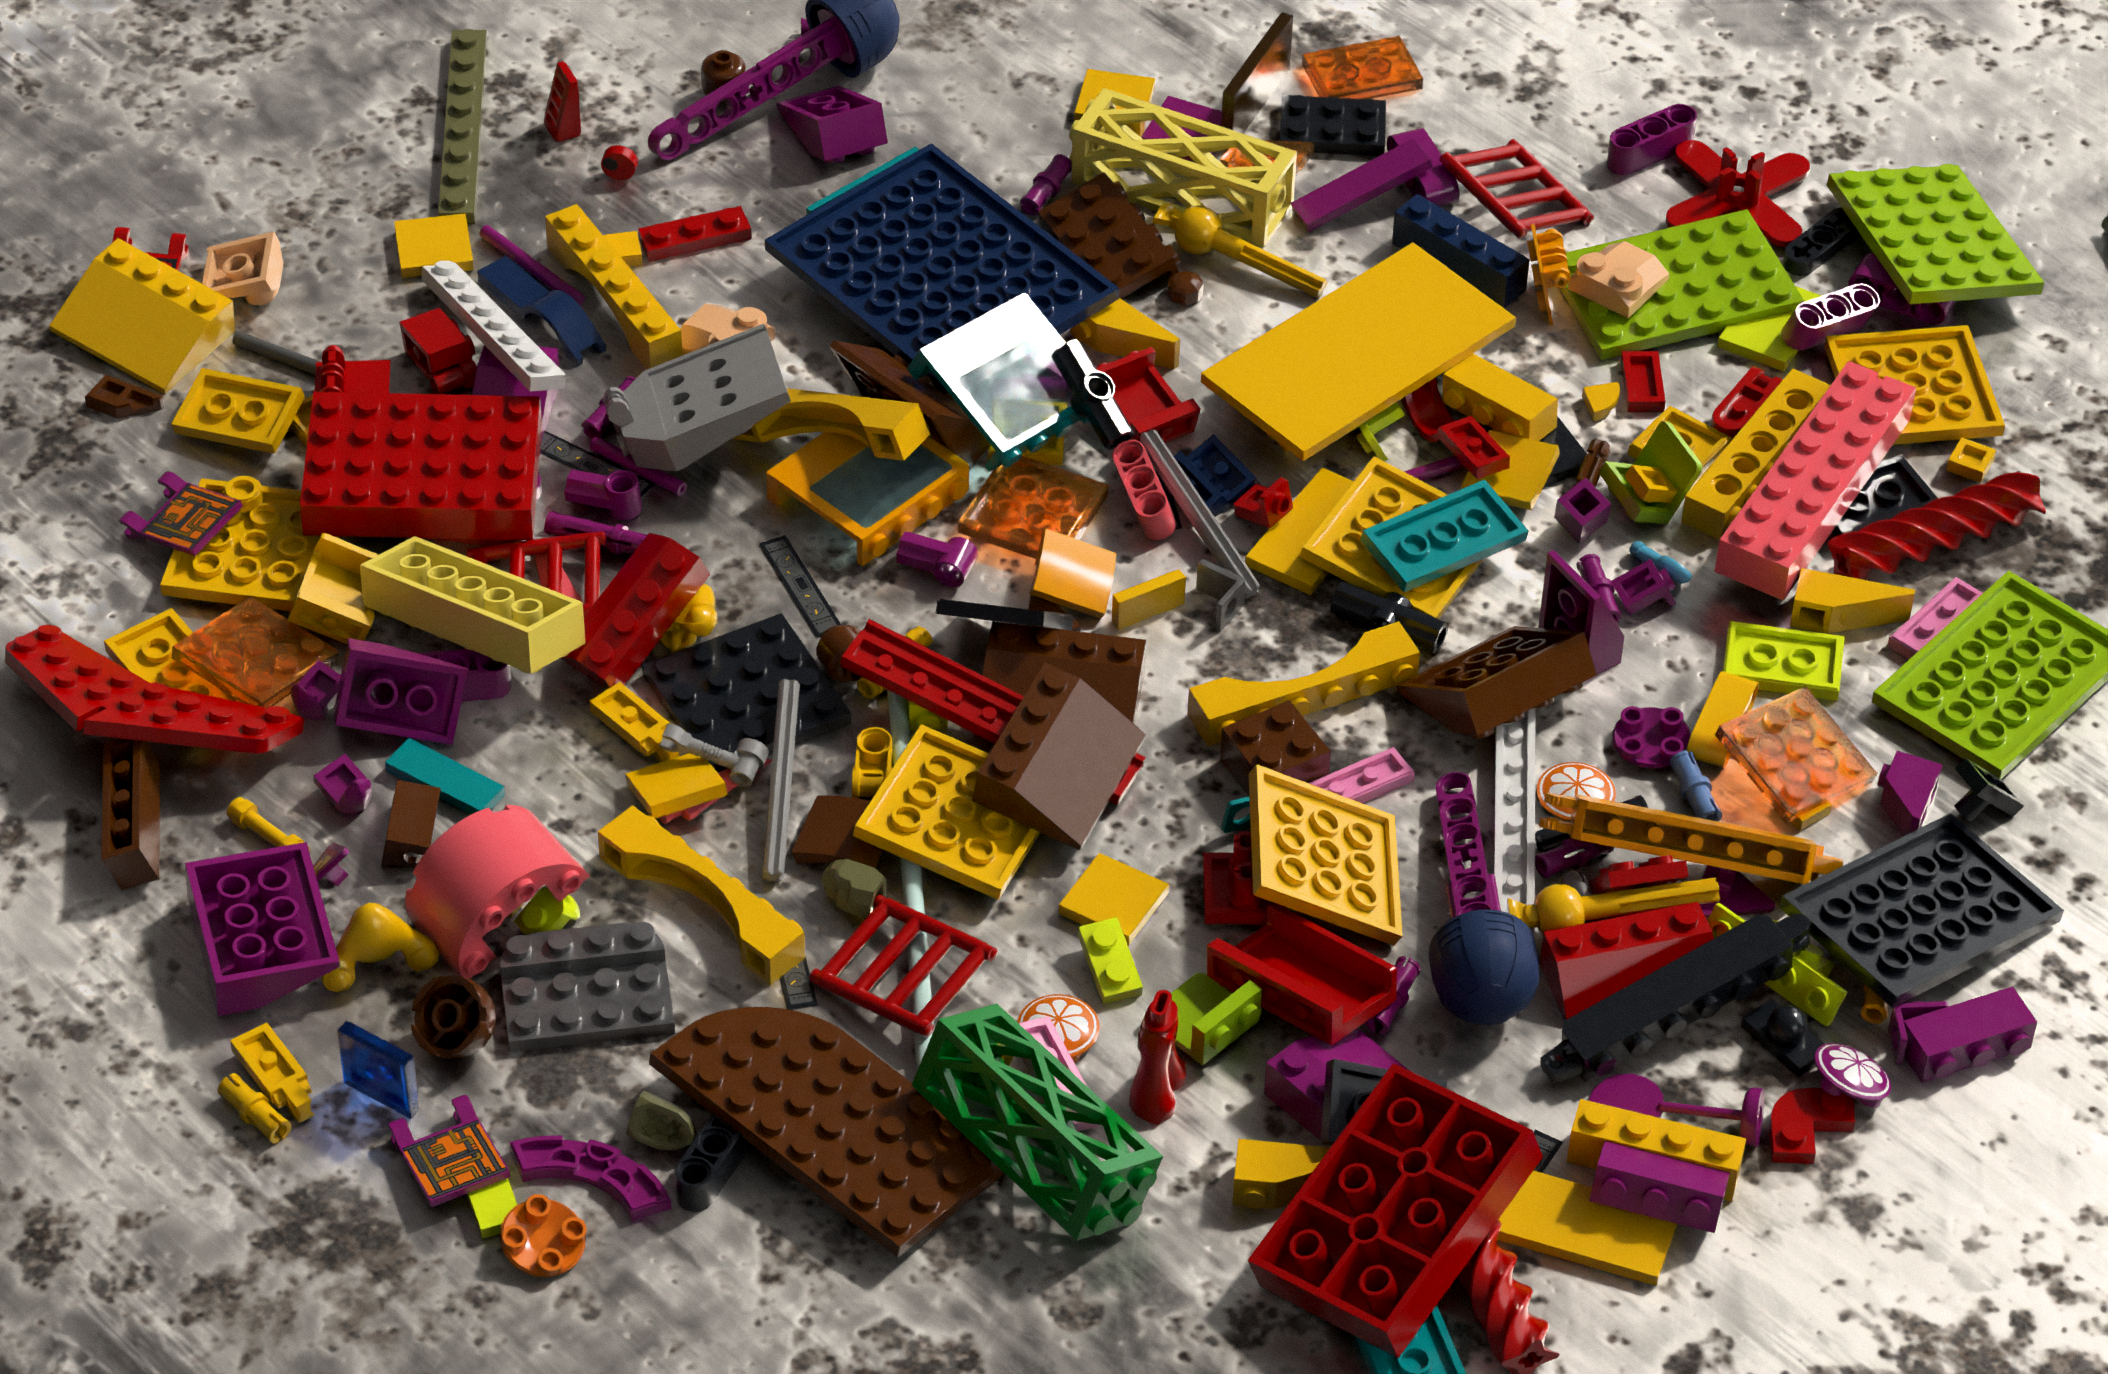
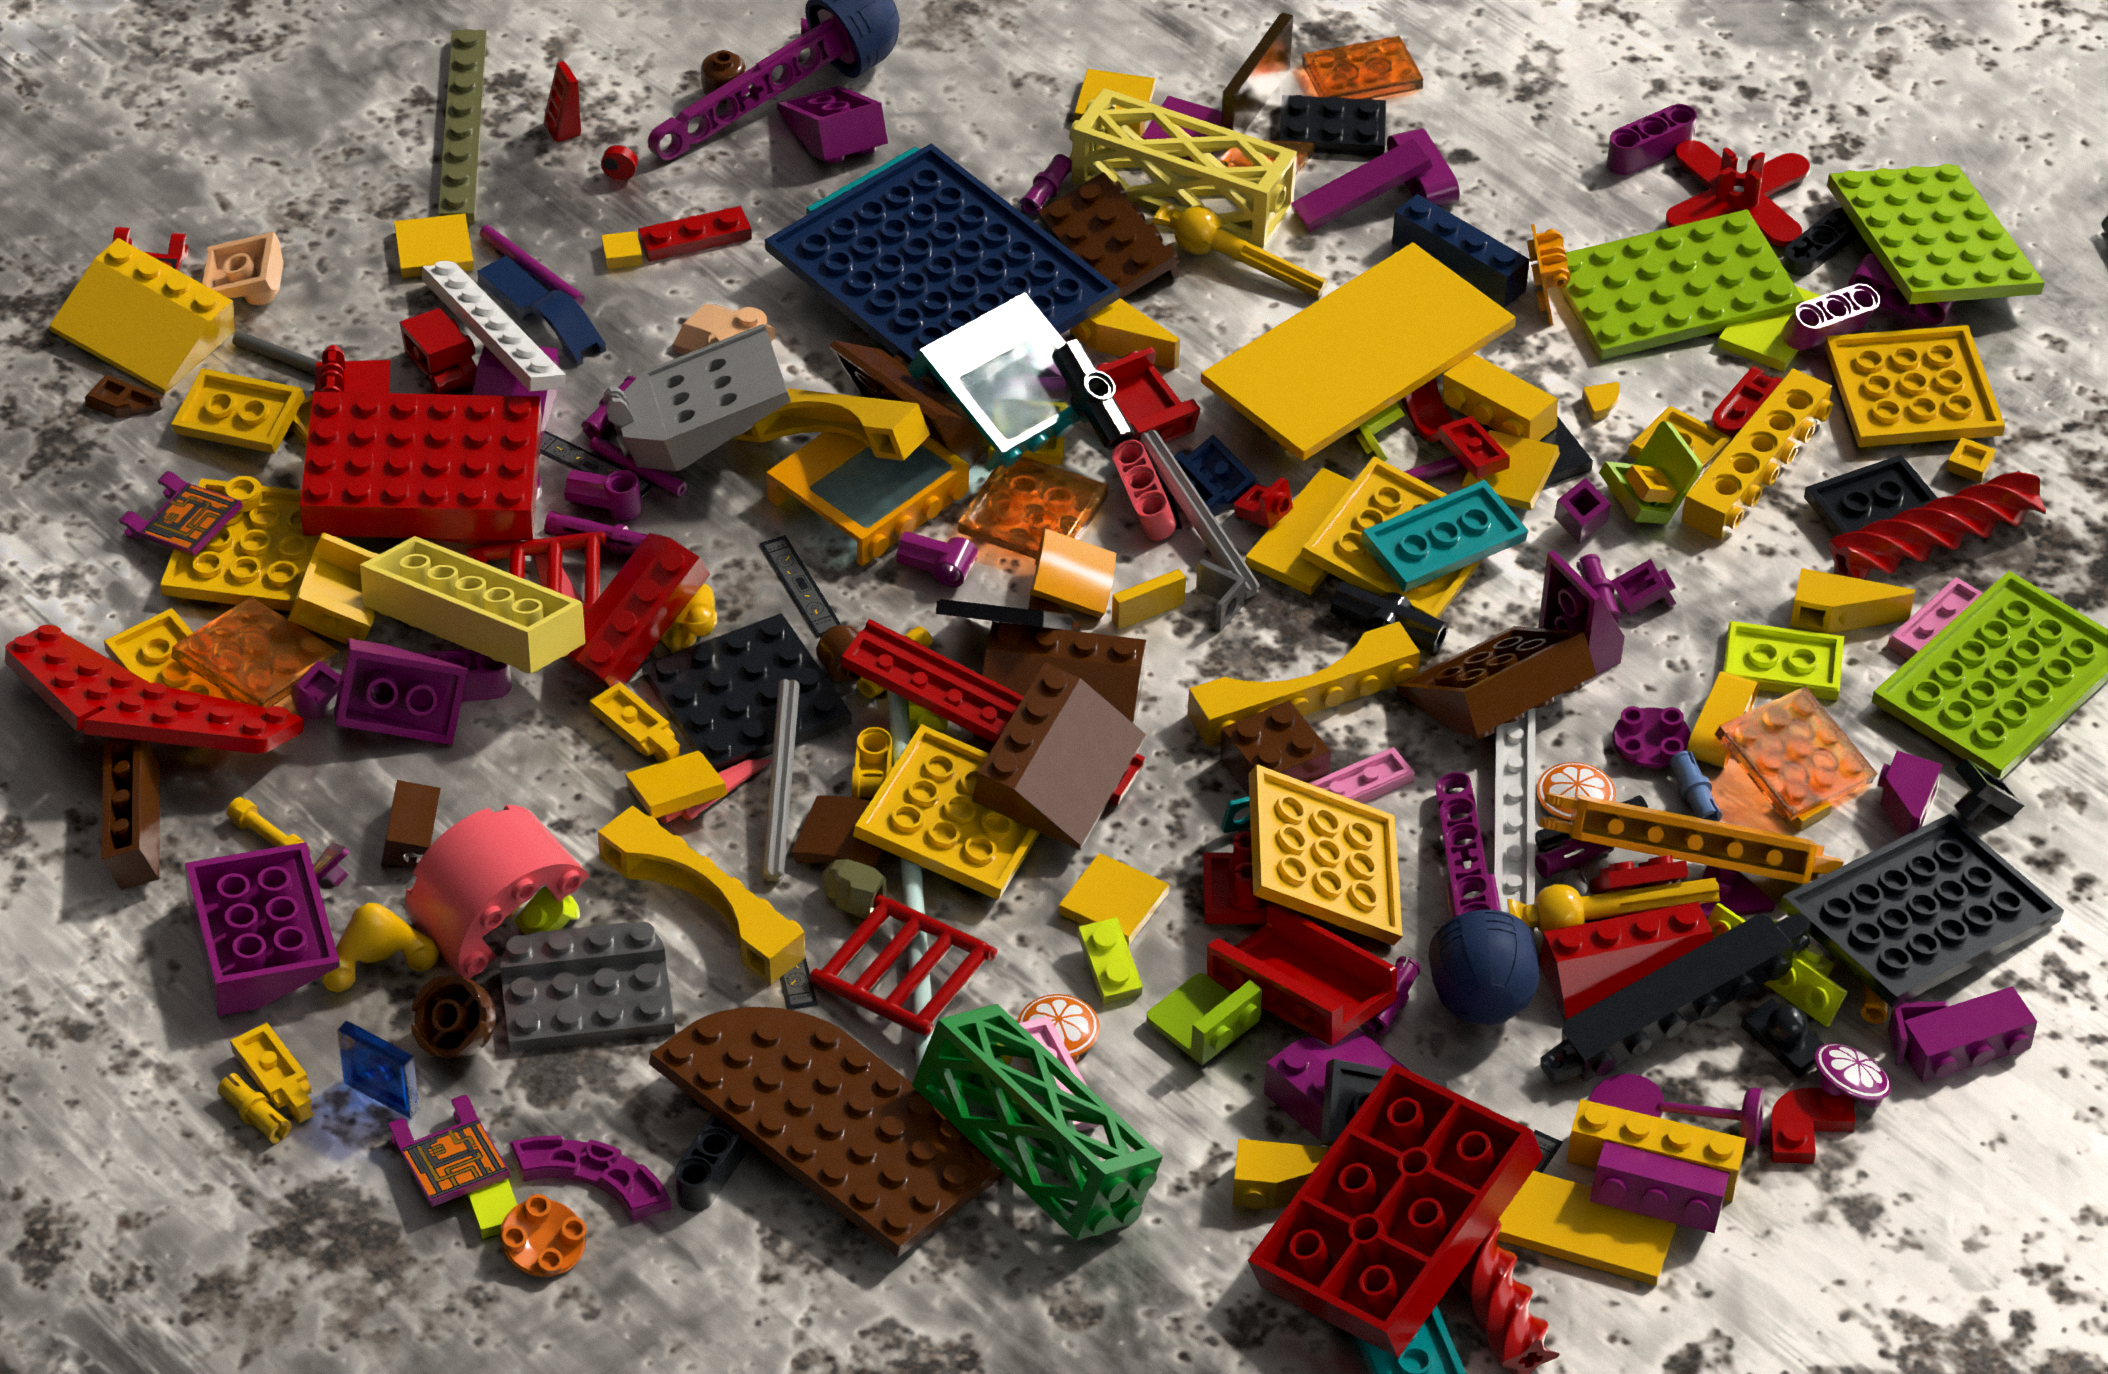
(344, 785): magenta plate -> none
(458, 783): teal tile -> none
(644, 321): yellow arch -> none
(660, 1123): olive rock -> none
(744, 762): light grey brick -> none
(1160, 1066): red piece -> none
(1185, 288): reddish brown tile -> none
(1532, 170): red bar -> none
(1593, 462): reddish brown axle -> none
(1618, 277): light nougat slope -> none
(1642, 381): red tile -> none
(1676, 571): medium azure piece -> none
(1814, 480): coral piece -> none

